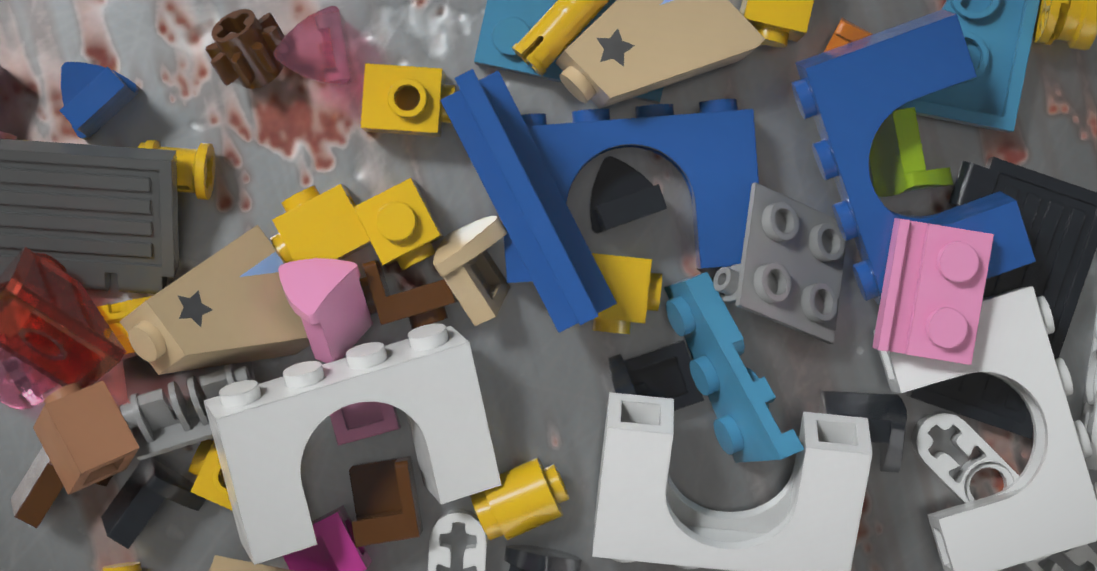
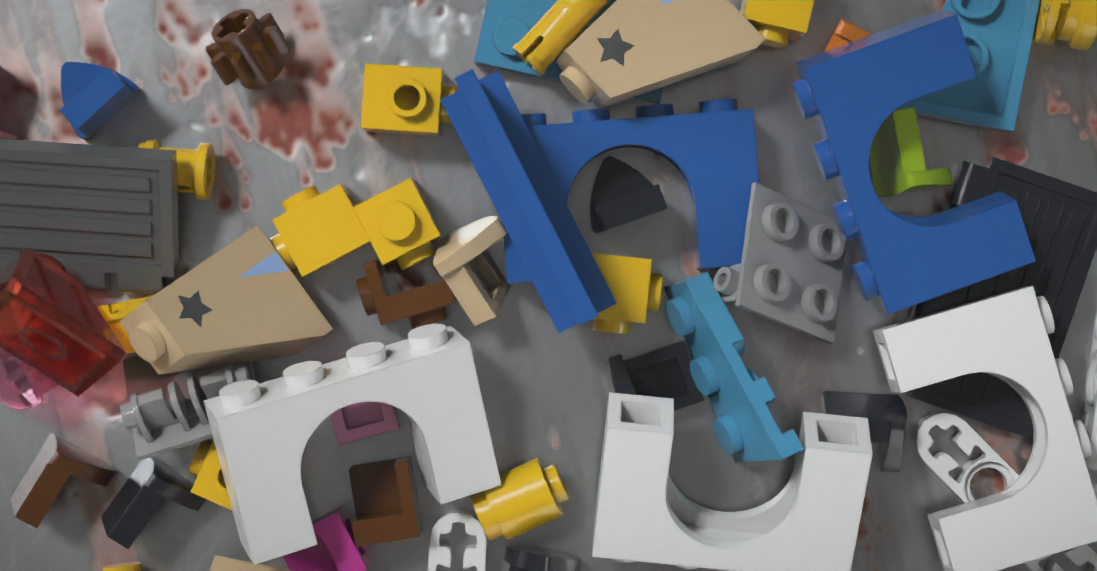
(84, 435): nougat brick -> none
(319, 49): clear pink tile -> none
(329, 303): bright pink tile -> none
(932, 291): bright pink plate -> none

